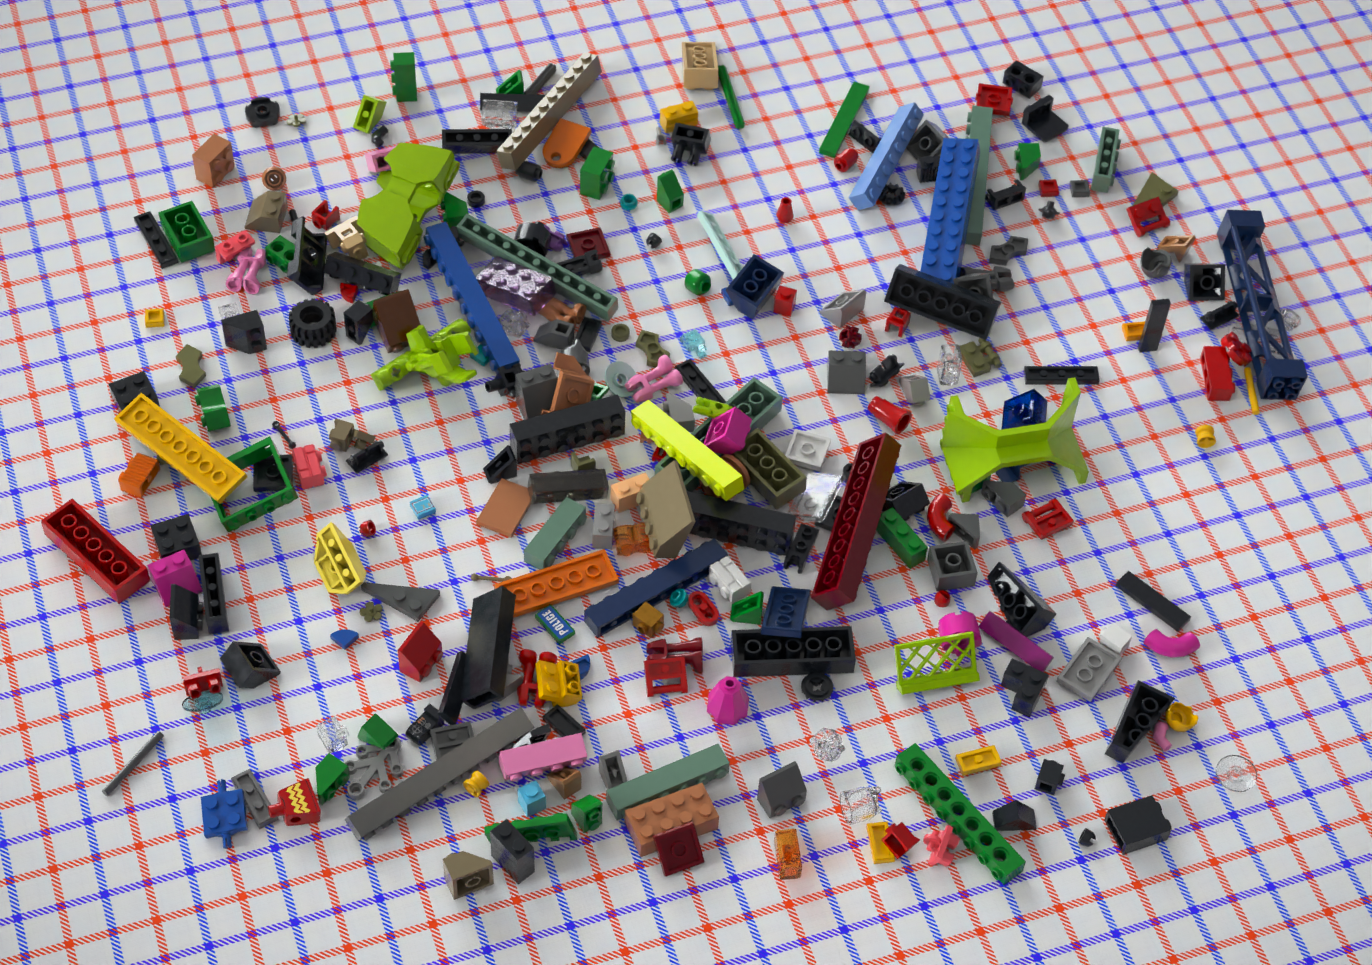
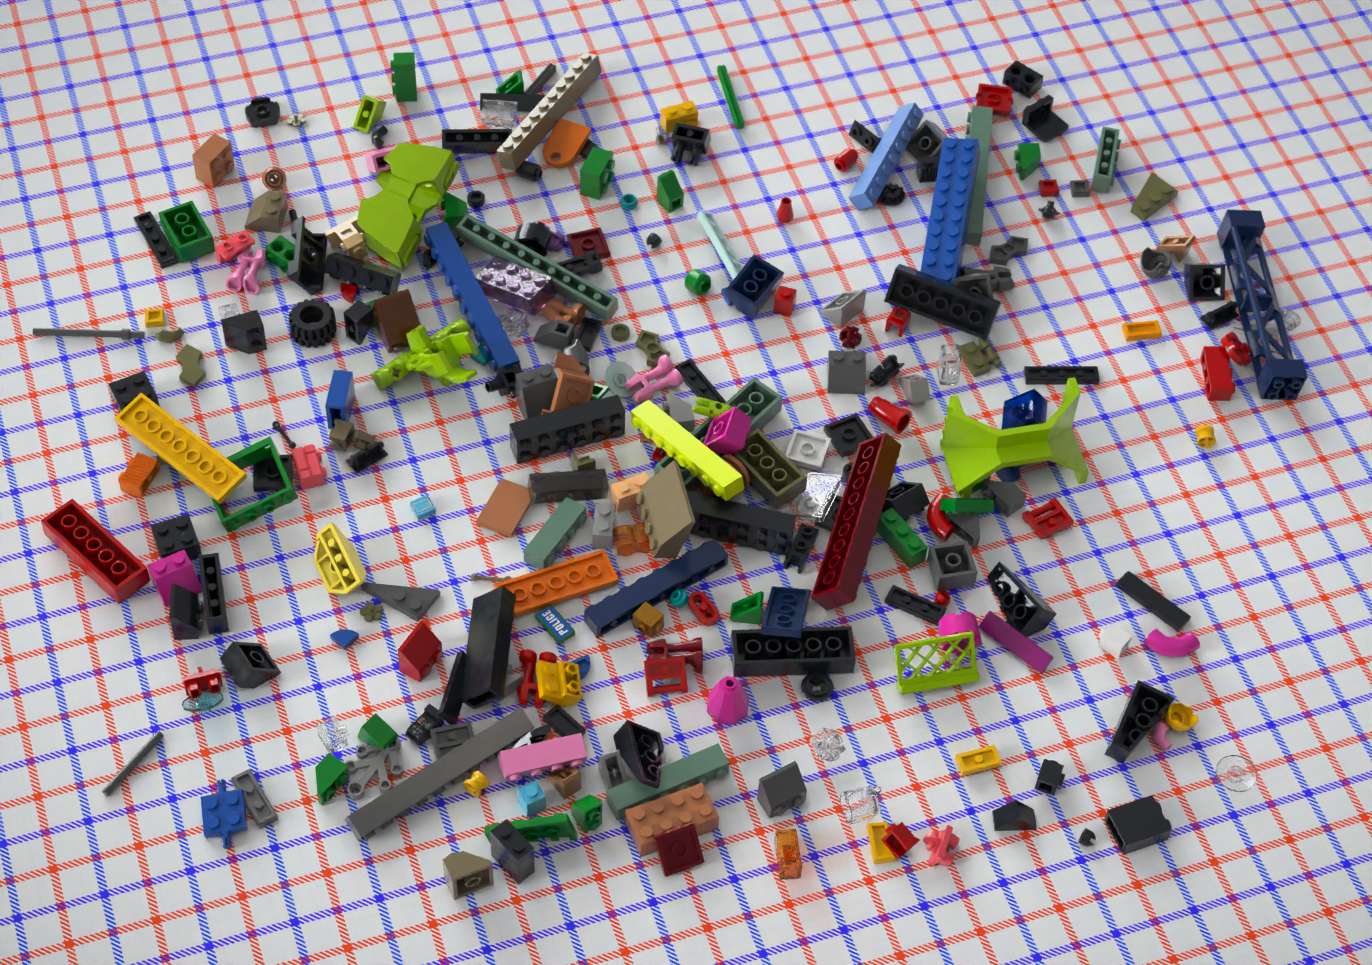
(124, 334): none -> dark grey bar
(168, 336): none -> olive arm
(213, 407): green brick -> none
(296, 804): red torso -> none
(323, 217): red window -> none
(340, 397): none -> blue brick
(367, 528): red hinge -> none
(501, 466): black slope -> none
(641, 751): none -> black wedge
(694, 342): clear light blue plate -> none
(699, 65): tan slope -> none
(729, 579): white brick -> none
(844, 119): green tile -> none
(847, 434): none -> black plate
(915, 605): none -> black tile
(967, 505): none -> green piece
(970, 817): green brick -> none
(1006, 196): black hinge -> none
(1026, 683): black brick -> none
(1089, 669): light grey plate -> none
(1145, 211): red plate -> none
(1154, 325): black tile -> none
(1251, 391): yellow bar -> none

